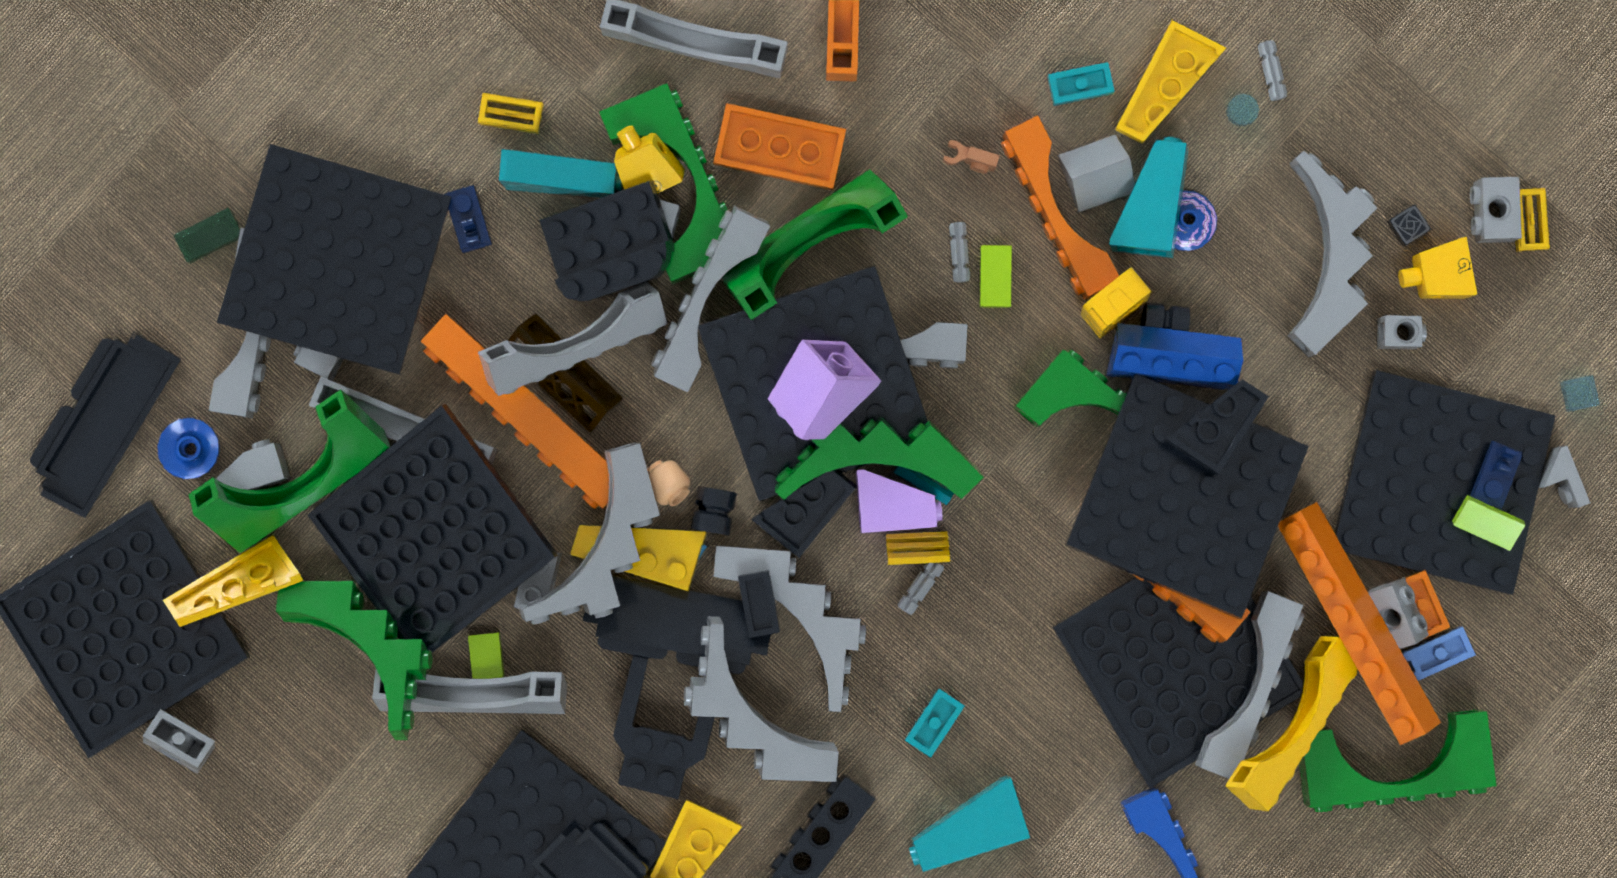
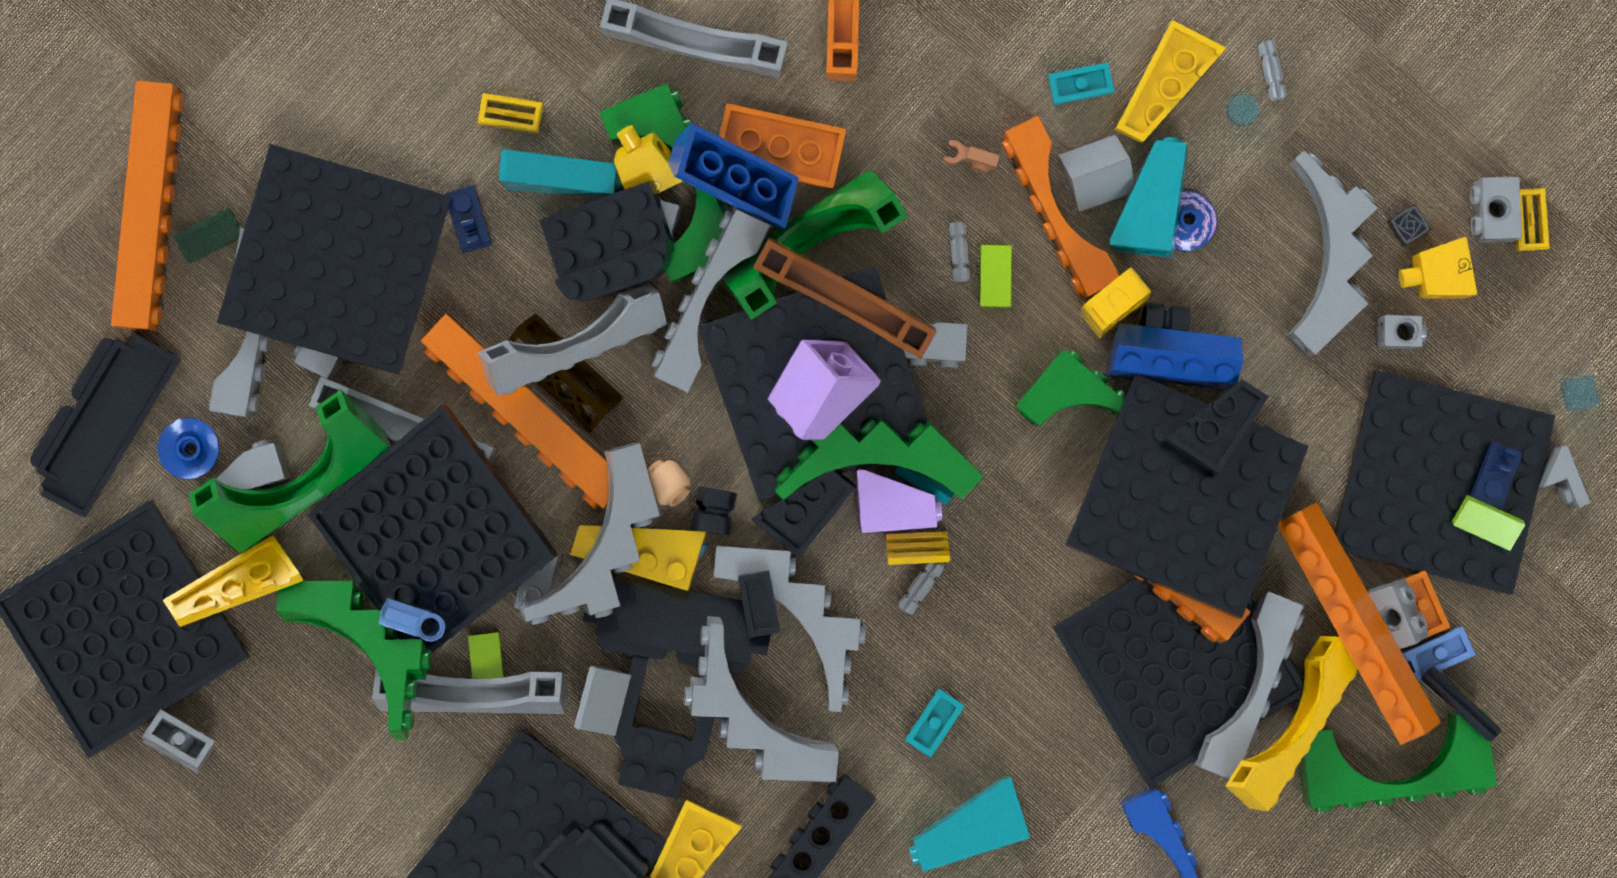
(147, 206): none -> orange brick
(409, 620): none -> medium blue piece
(602, 700): none -> light grey slope
(733, 175): none -> blue slope
(845, 297): none -> dark orange arch
(1461, 704): none -> black axle

